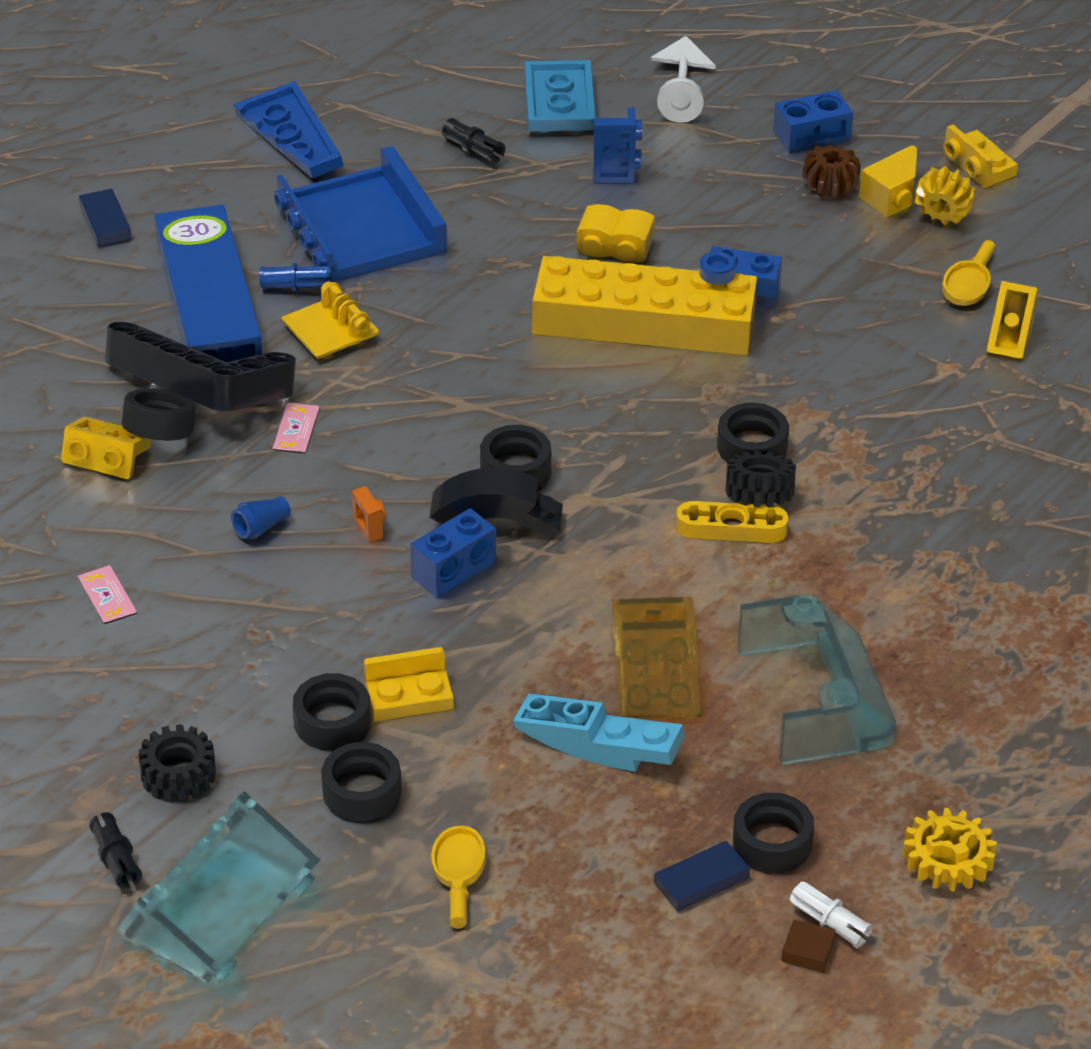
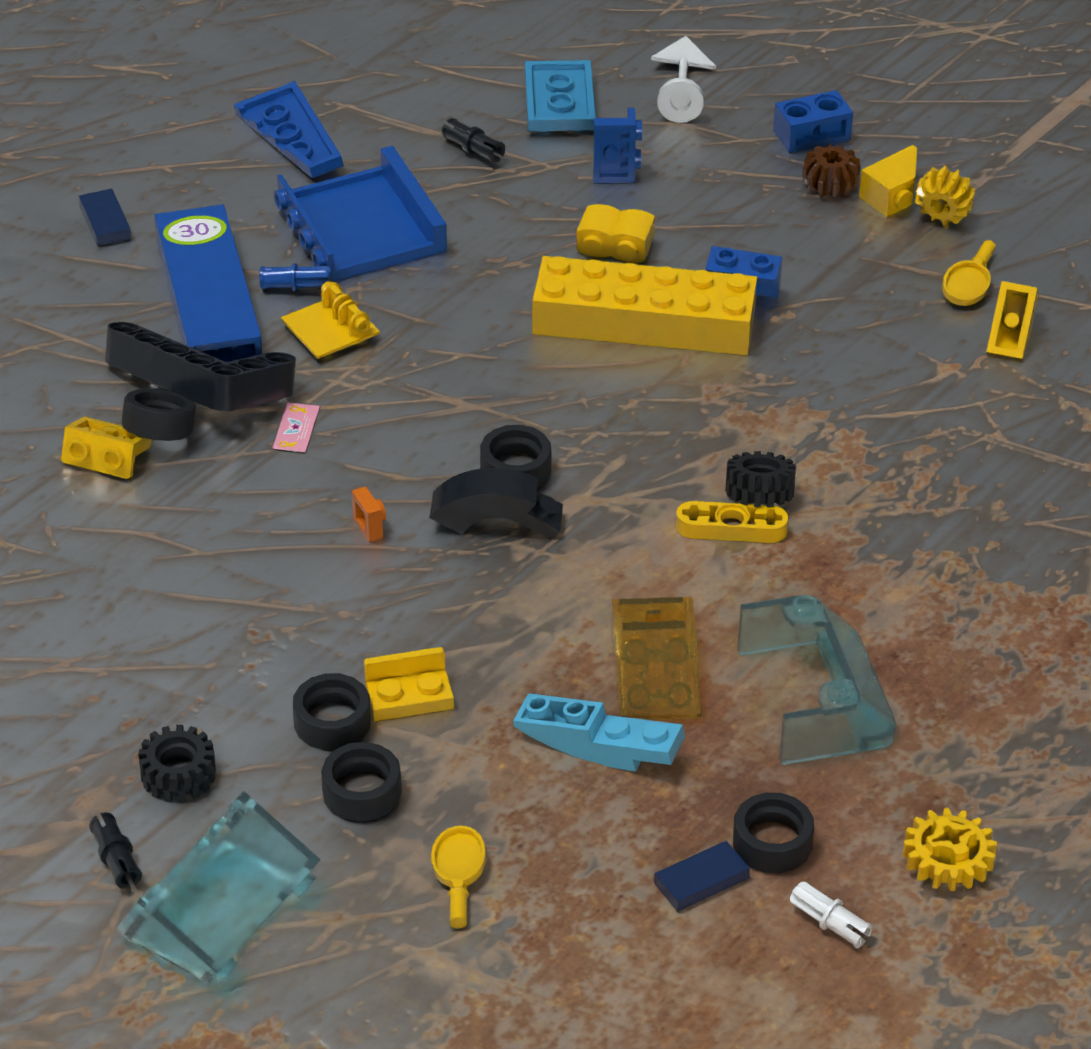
(107, 594): bright pink sticker -> none
(257, 517): blue cone -> none
(453, 552): blue brick -> none
(717, 268): blue tile -> none
(756, 418): black tyre -> none
(808, 945): reddish brown tile -> none
(978, 156): yellow bracket -> none

